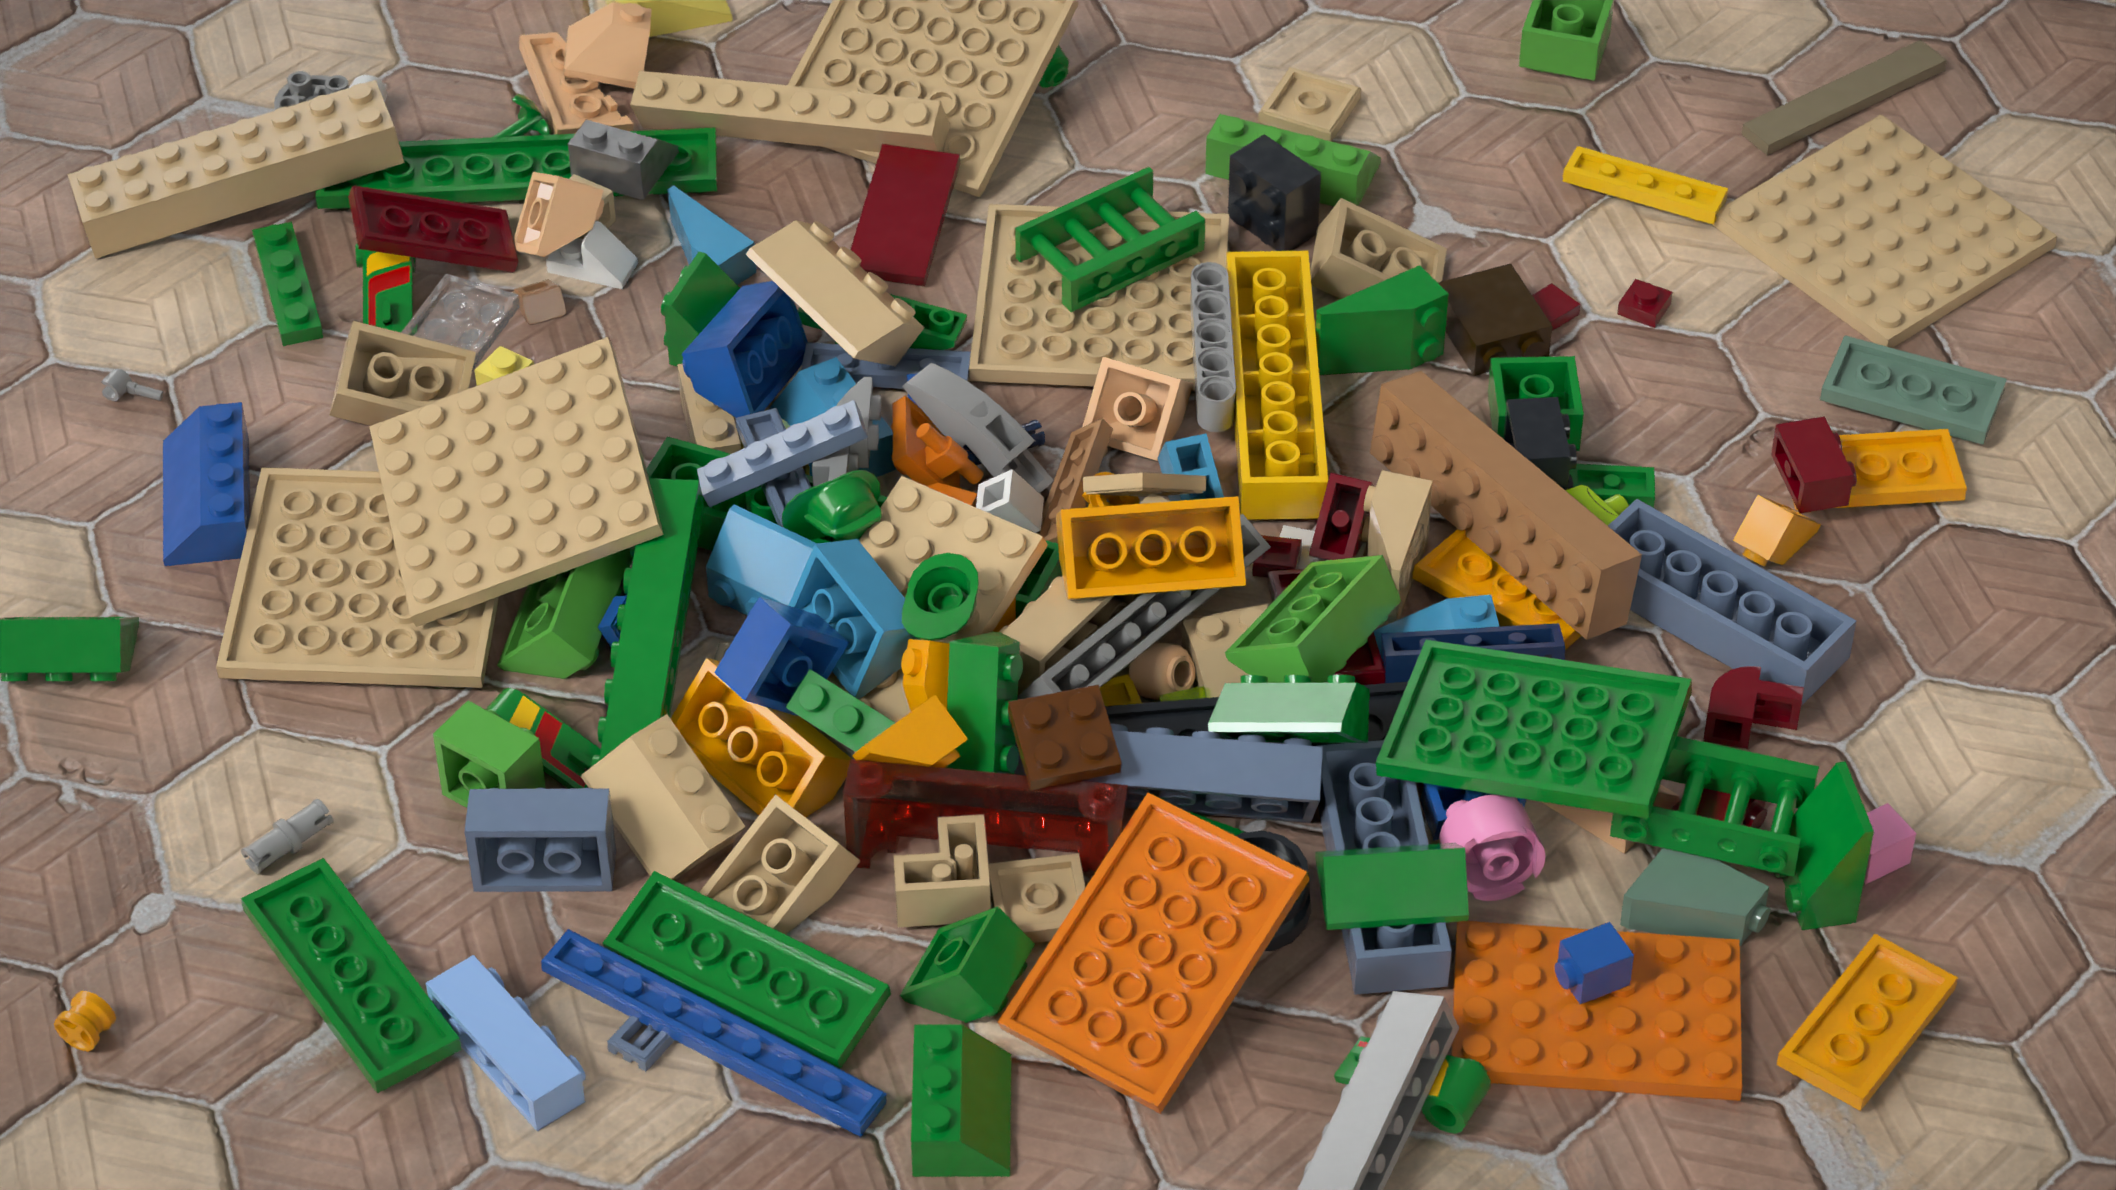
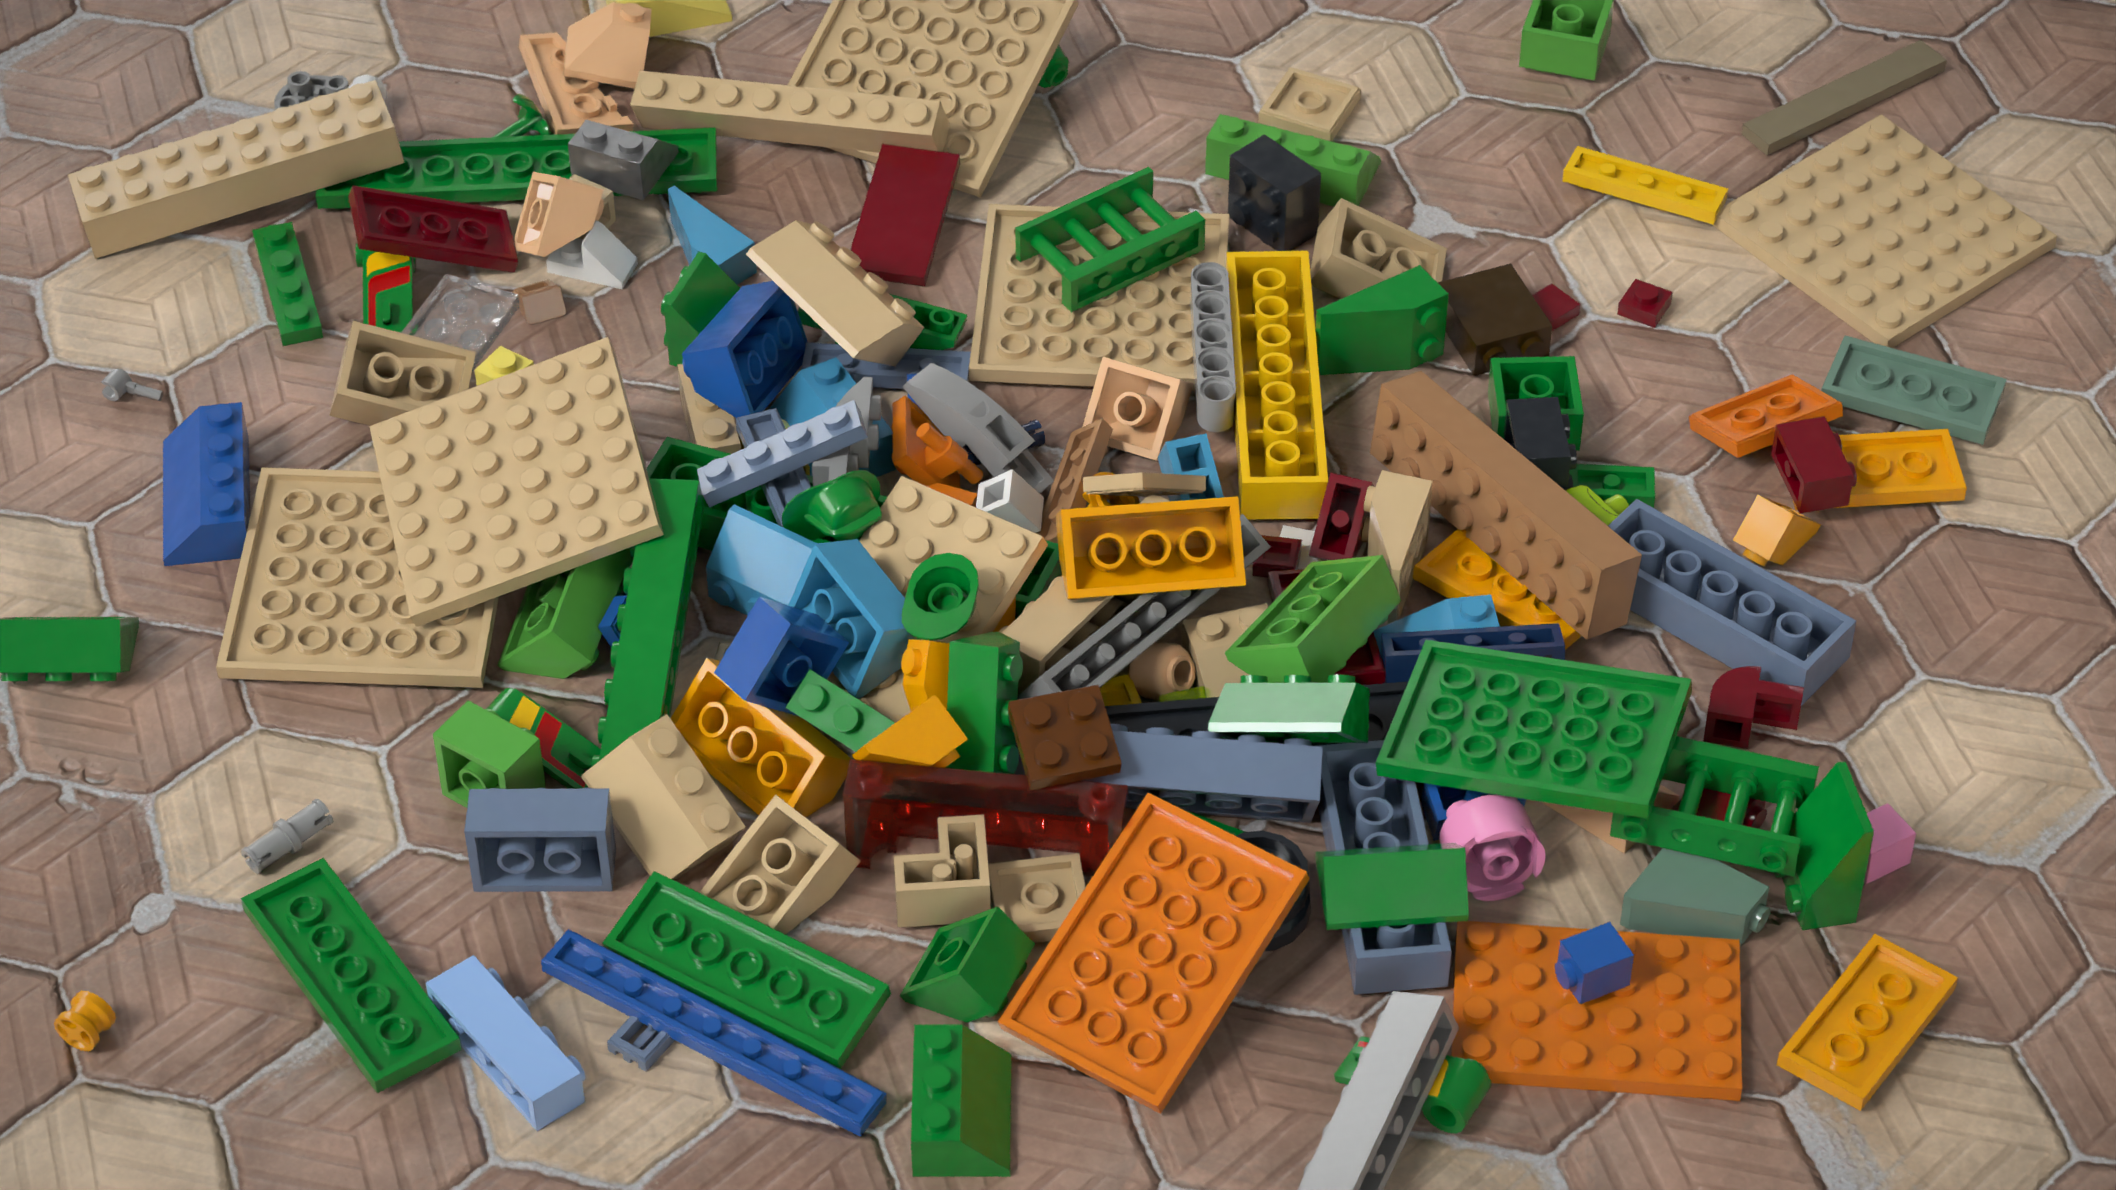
(1750, 419): none -> orange tile

